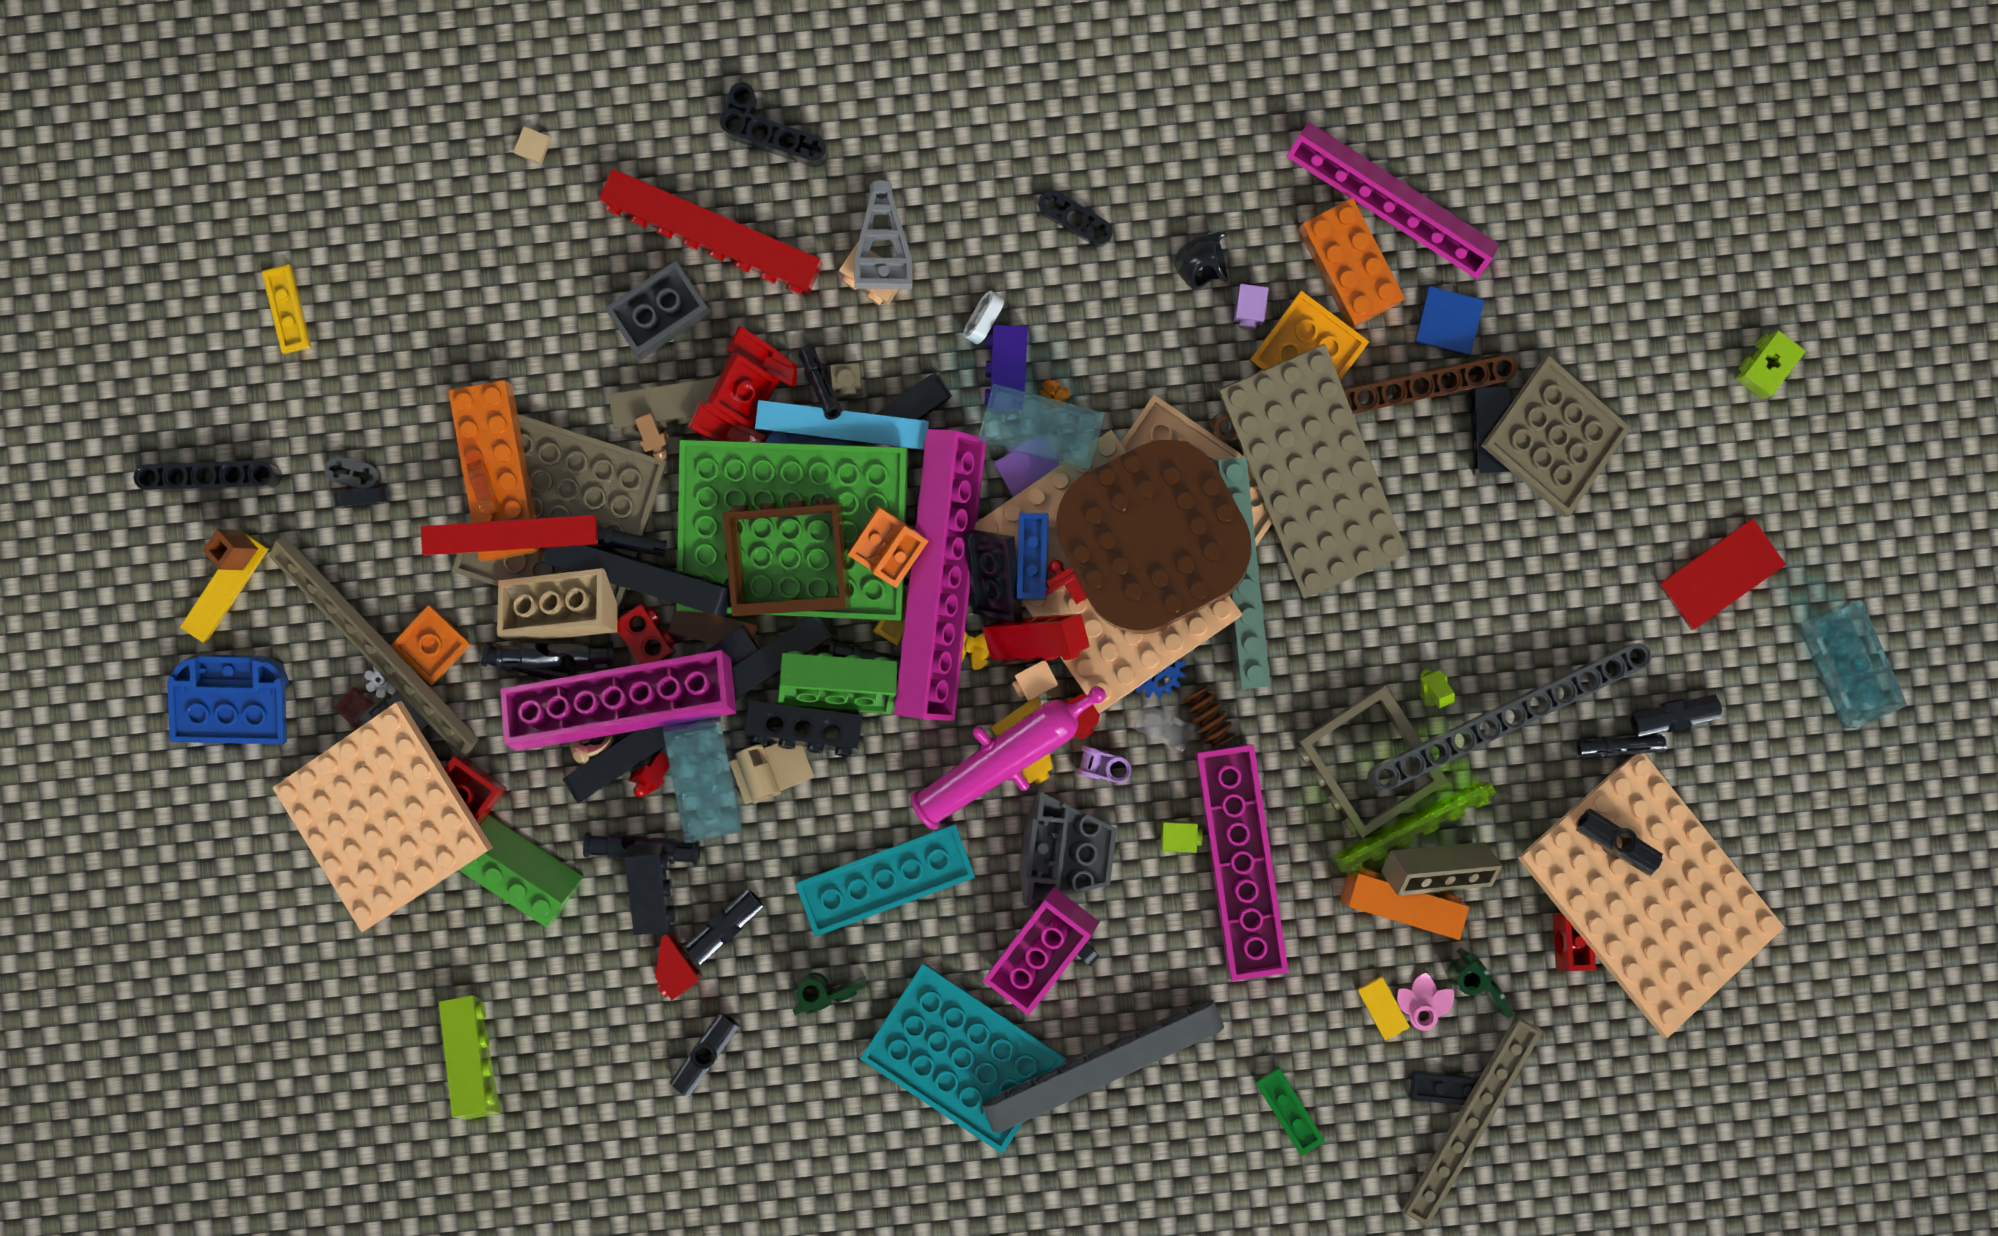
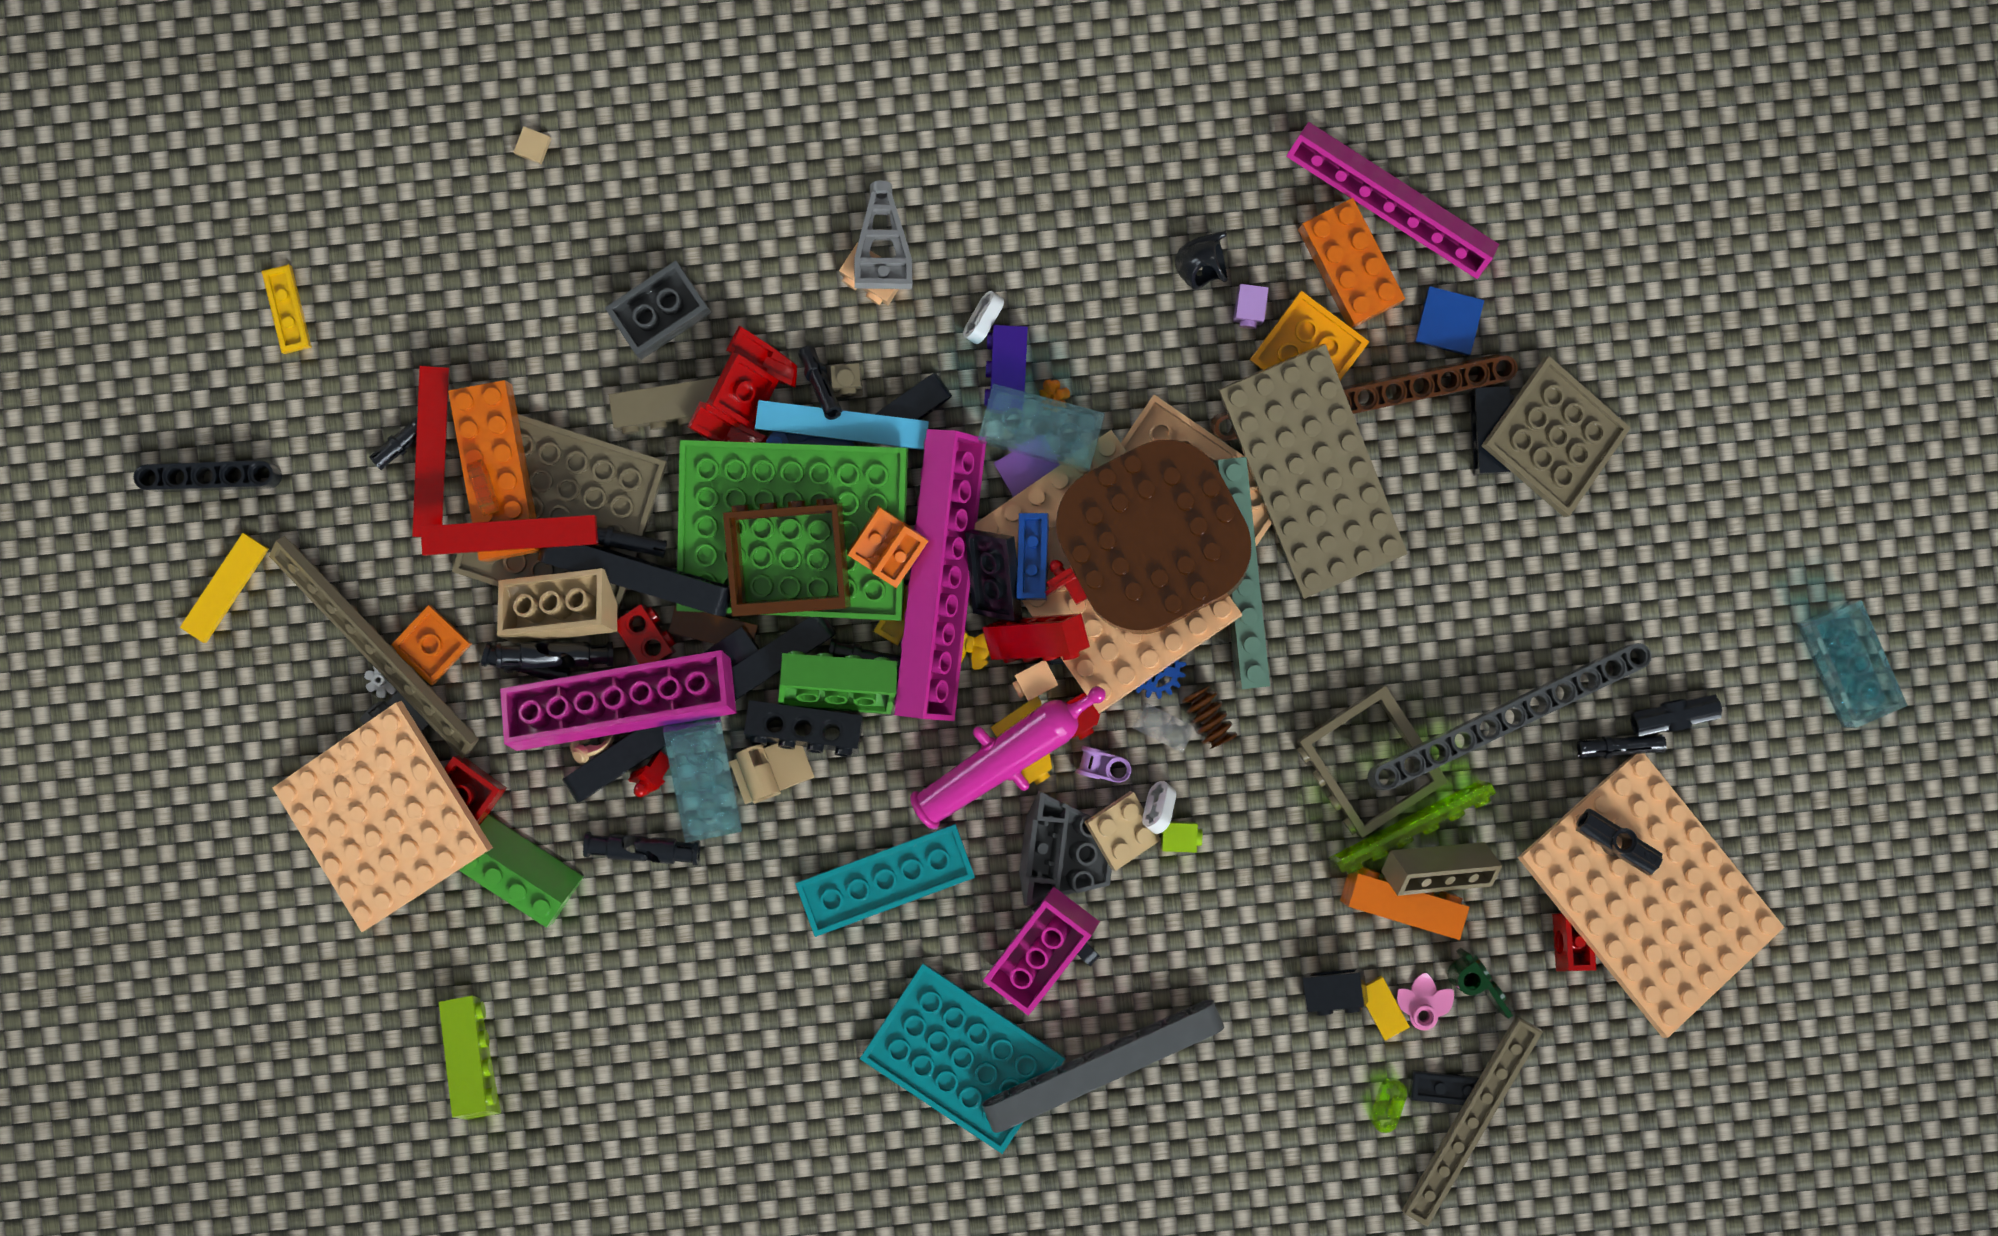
(228, 700): blue plate -> none
(230, 549): dark orange brick -> none
(353, 706): clear red tile -> none
(354, 467): dark grey beam -> none
(360, 498): black beam -> none
(395, 445): none -> black pin
(430, 447): none -> red tile
(649, 888): black brick -> none
(652, 436): medium nougat piece -> none
(674, 968): red slope -> none
(694, 1067): black piece -> none
(711, 232): red brick -> none
(723, 926): black piece -> none
(776, 131): black beam -> none
(812, 1003): dark green piece -> none
(1073, 206): black beam -> none
(1120, 831): none -> tan plate
(1159, 807): none -> white beam
(1241, 862): dark pink brick -> none
(1289, 1111): green plate -> none
(1335, 990): none -> black brick
(1395, 1107): none -> clear neon green beam
(1435, 689): lime piece -> none
(1722, 574): red tile -> none
(1783, 356): lime brick -> none

